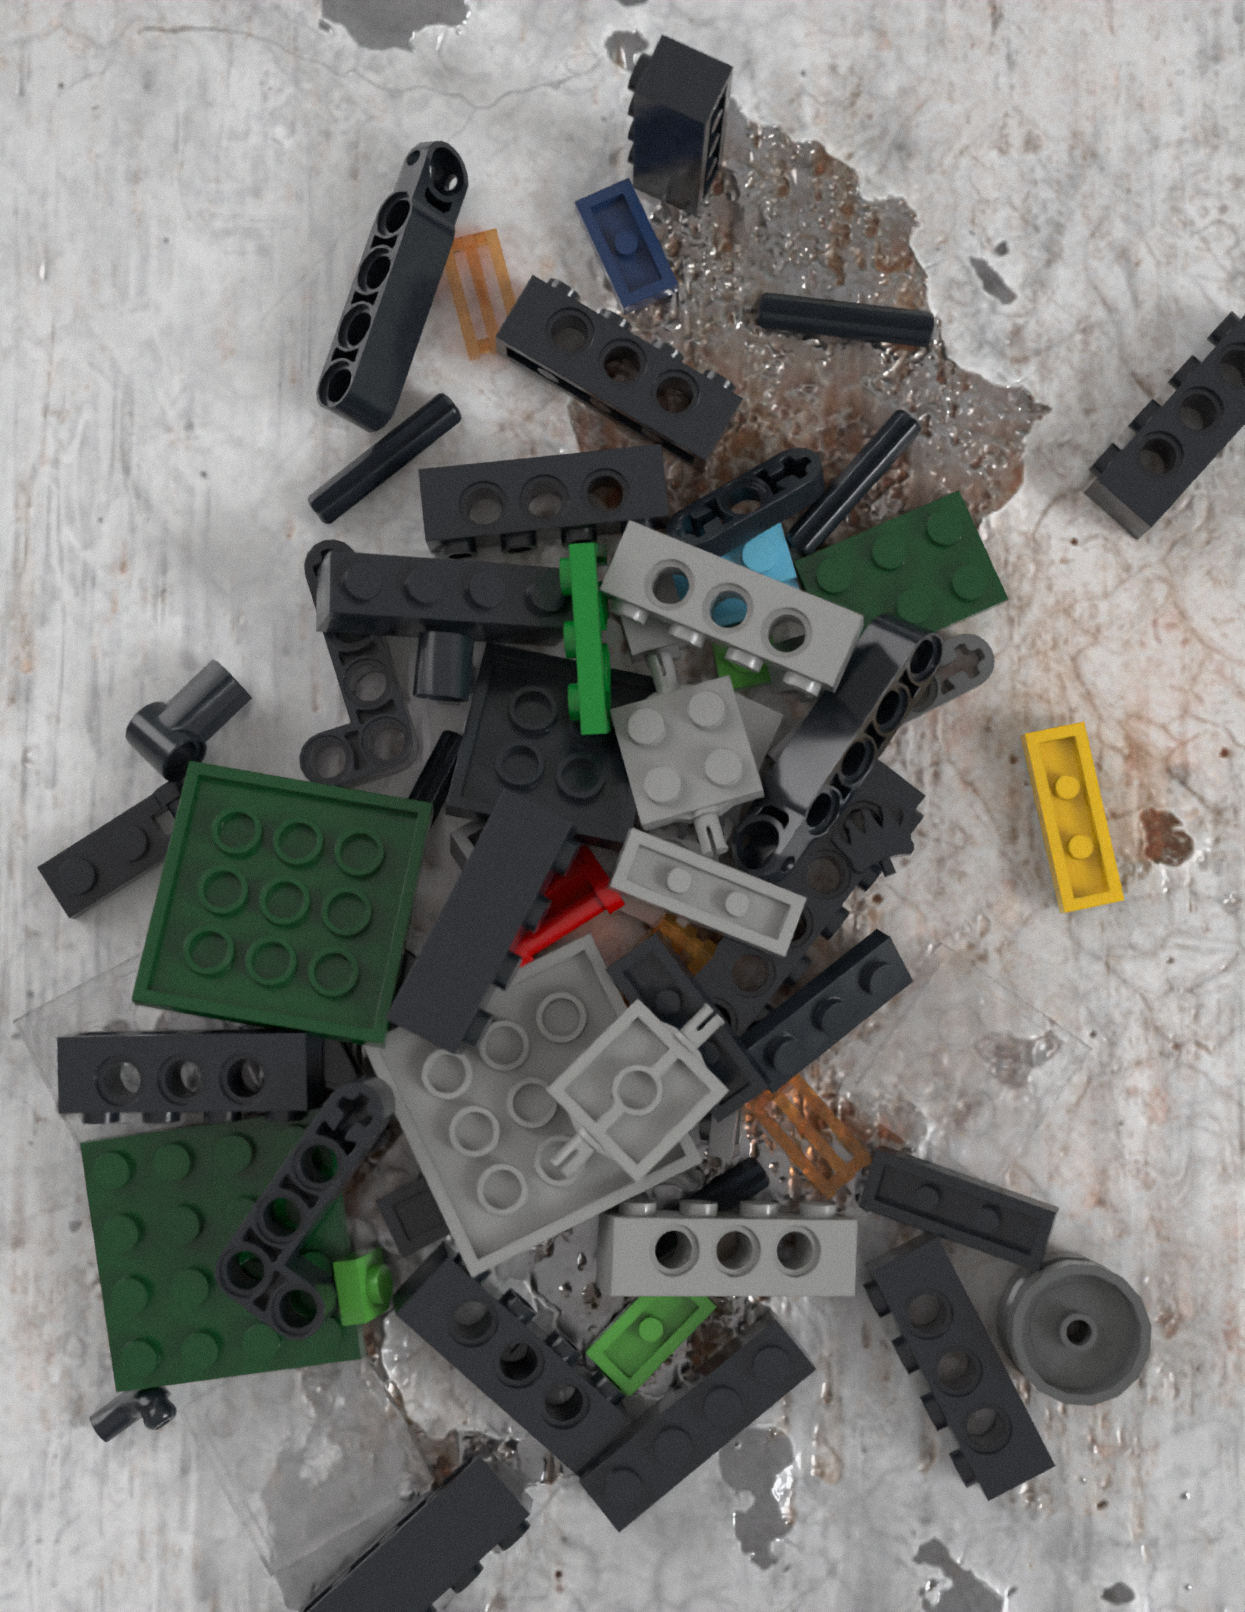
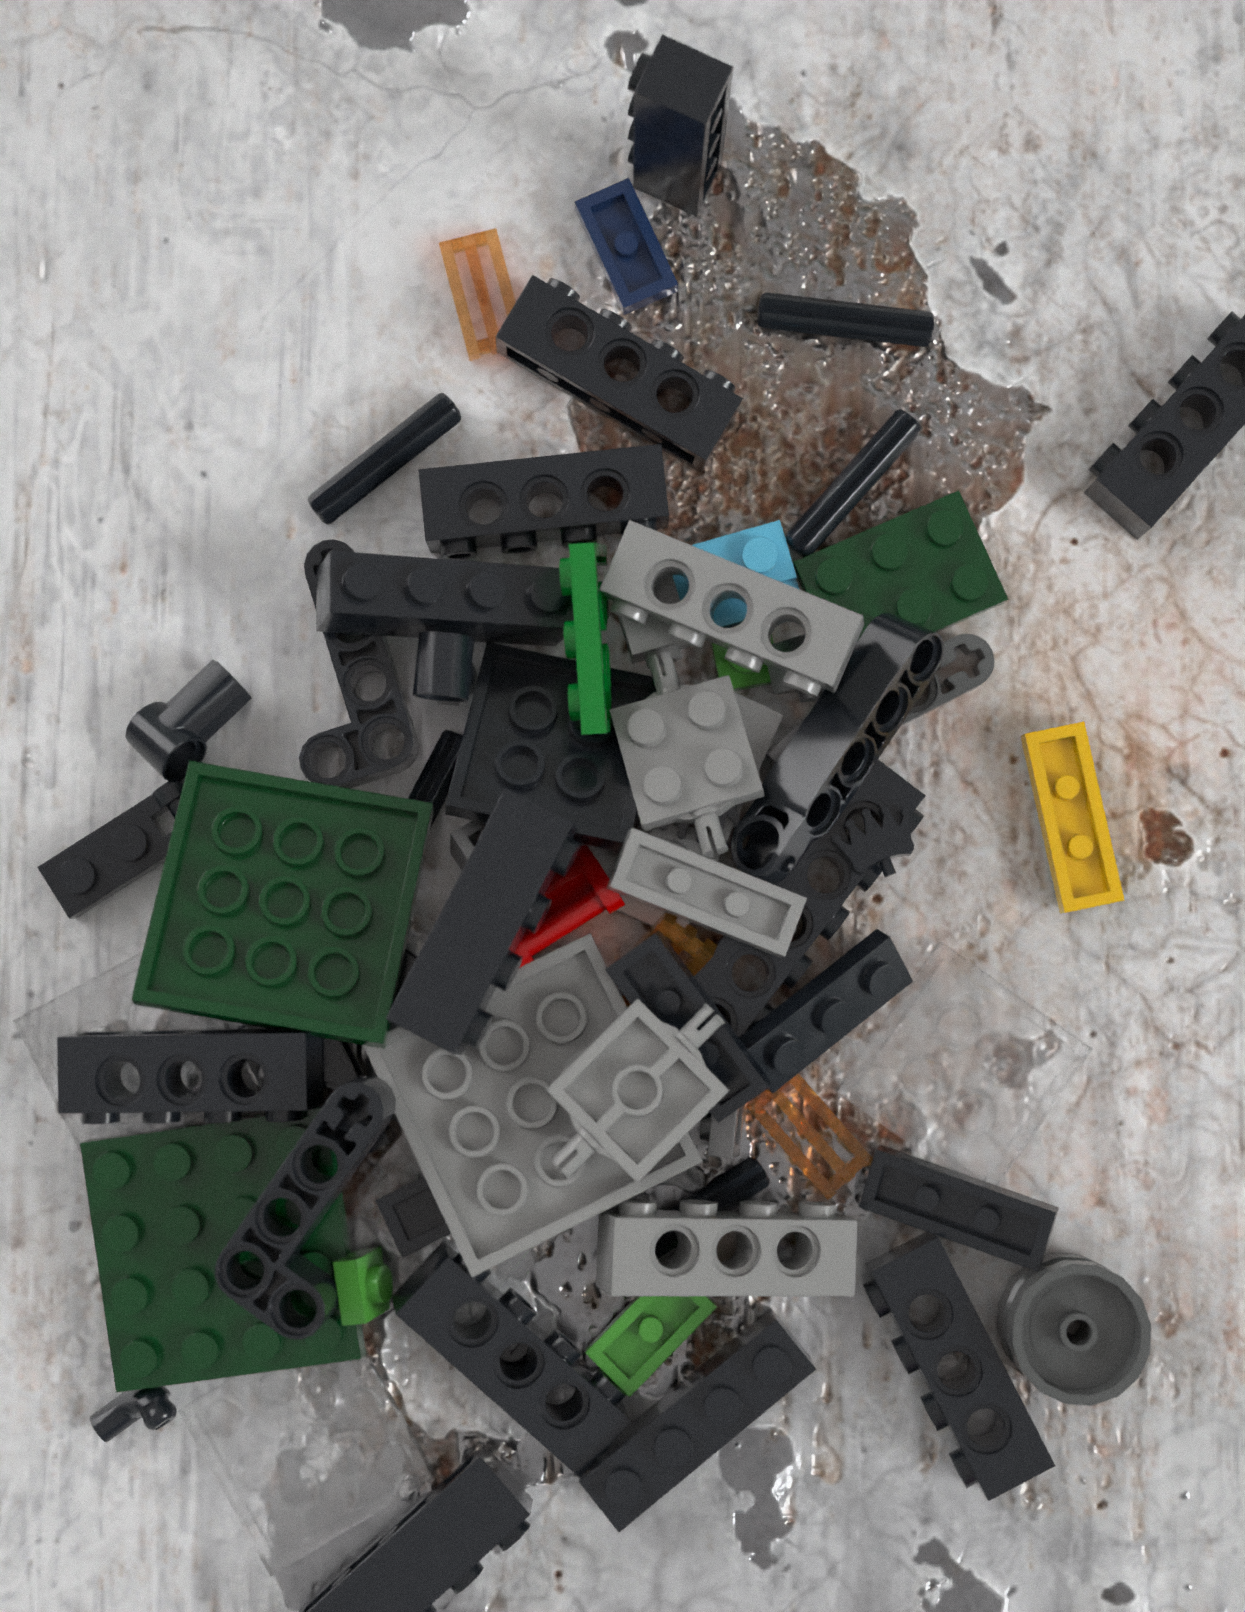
(394, 288): black piece -> none
(781, 486): black beam -> none

